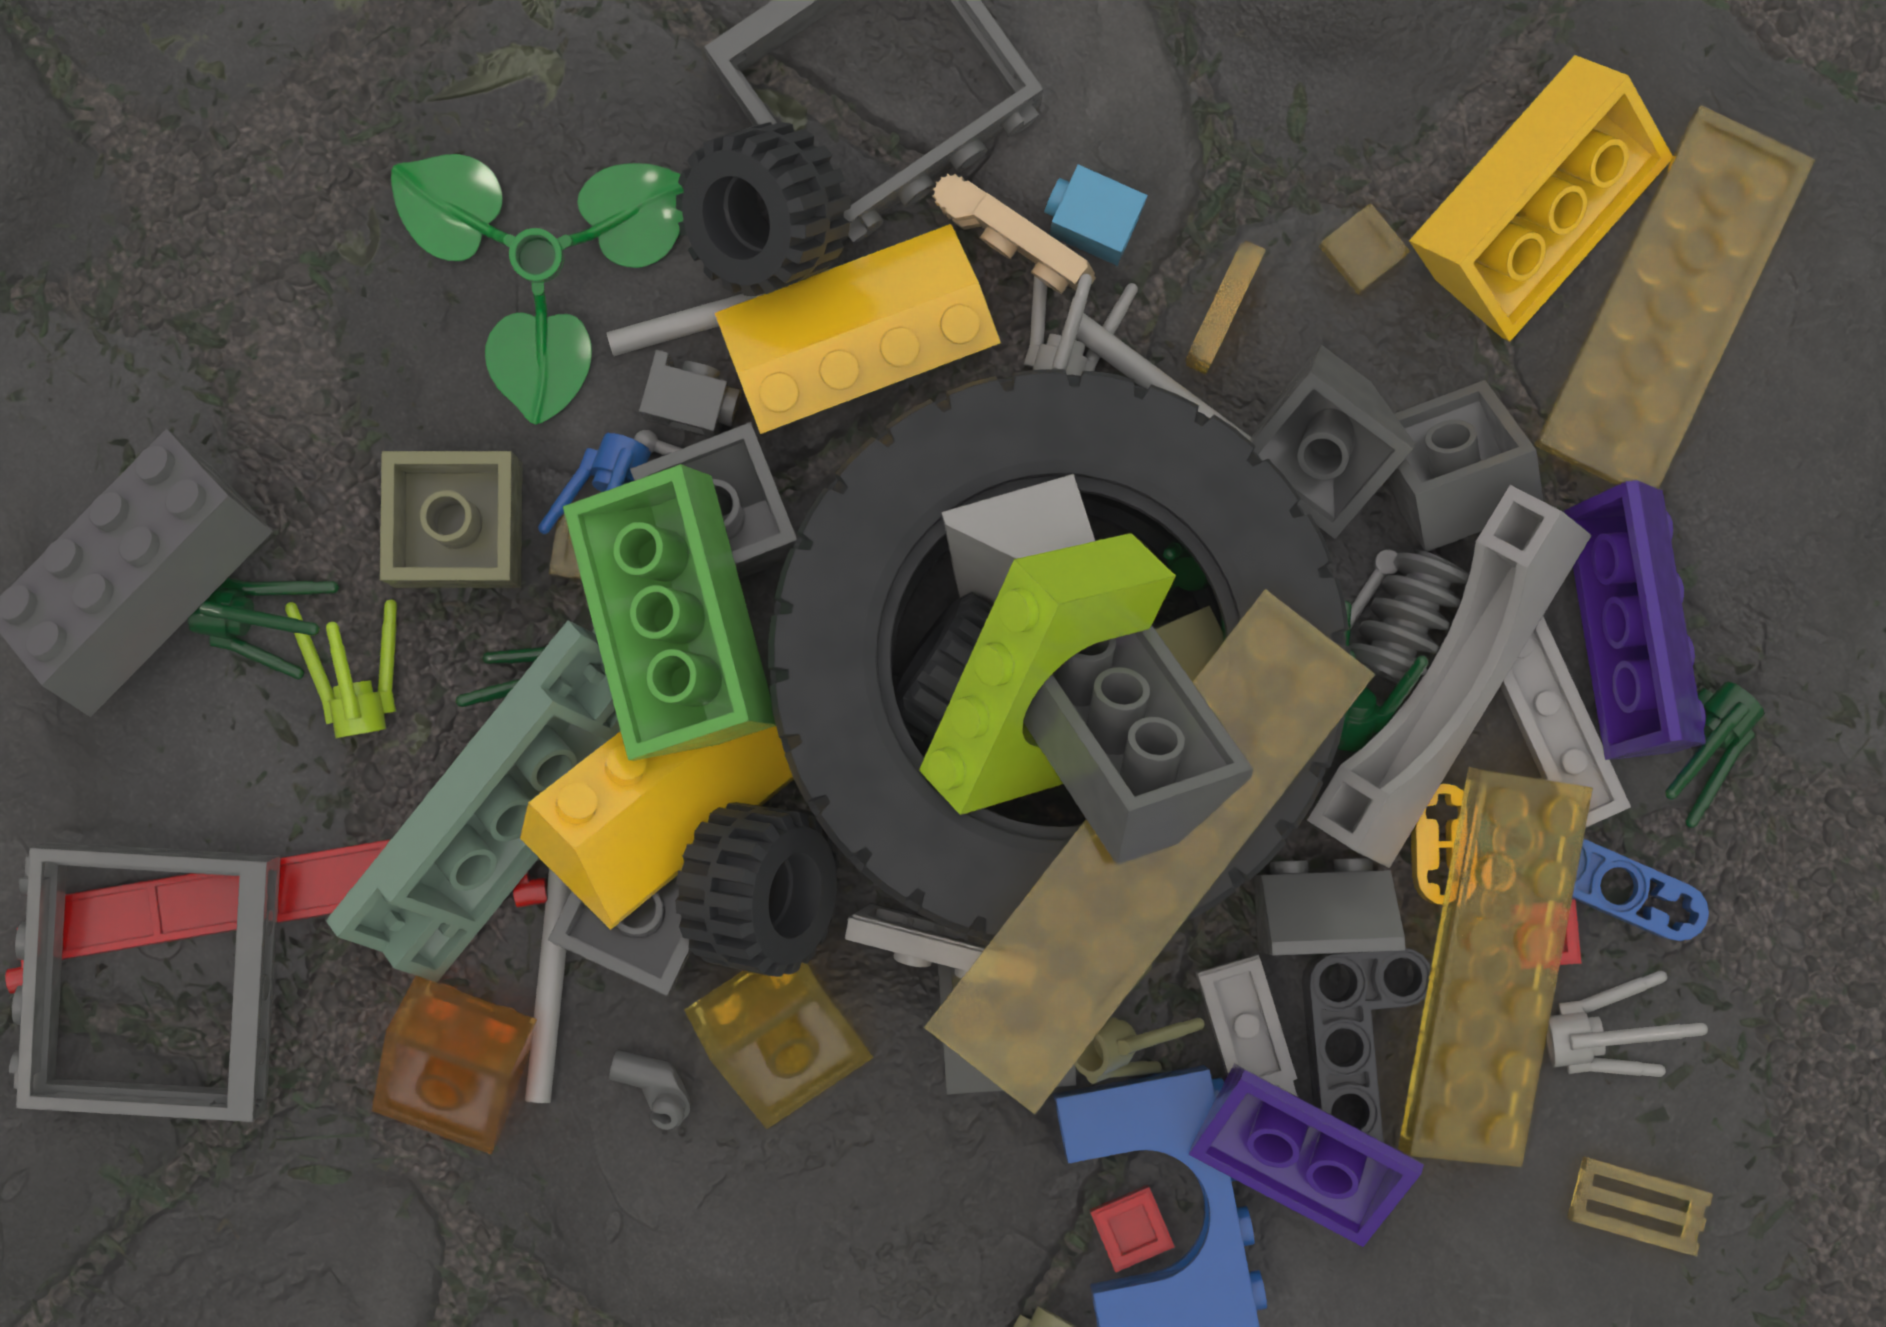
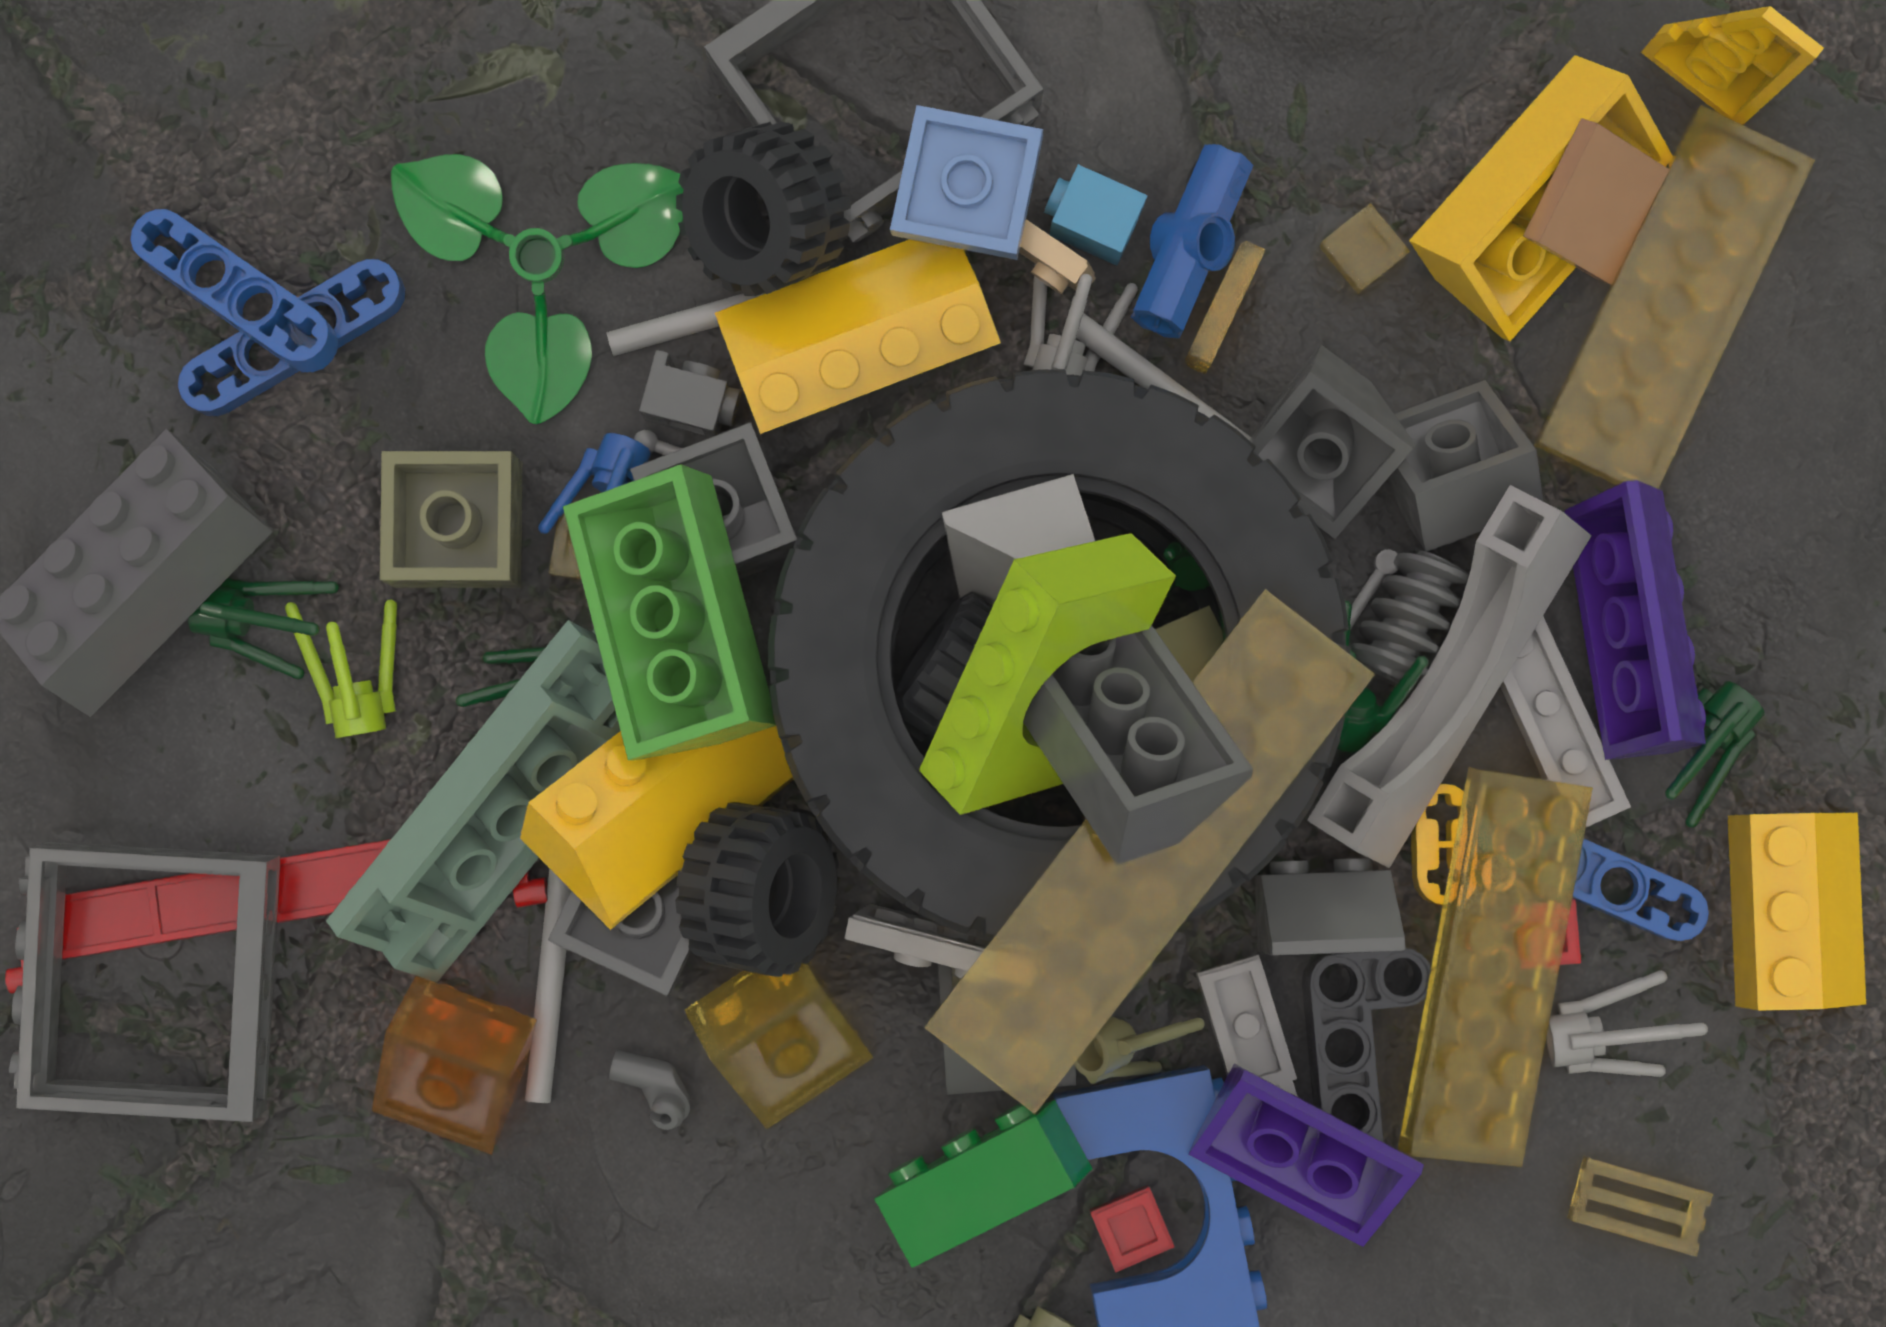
(231, 389): none -> blue beam
(235, 288): none -> blue beam
(966, 182): none -> medium blue plate
(982, 1181): none -> green brick
(1192, 241): none -> blue piece
(1596, 201): none -> medium nougat tile
(1734, 58): none -> yellow wedge
(1796, 911): none -> yellow slope

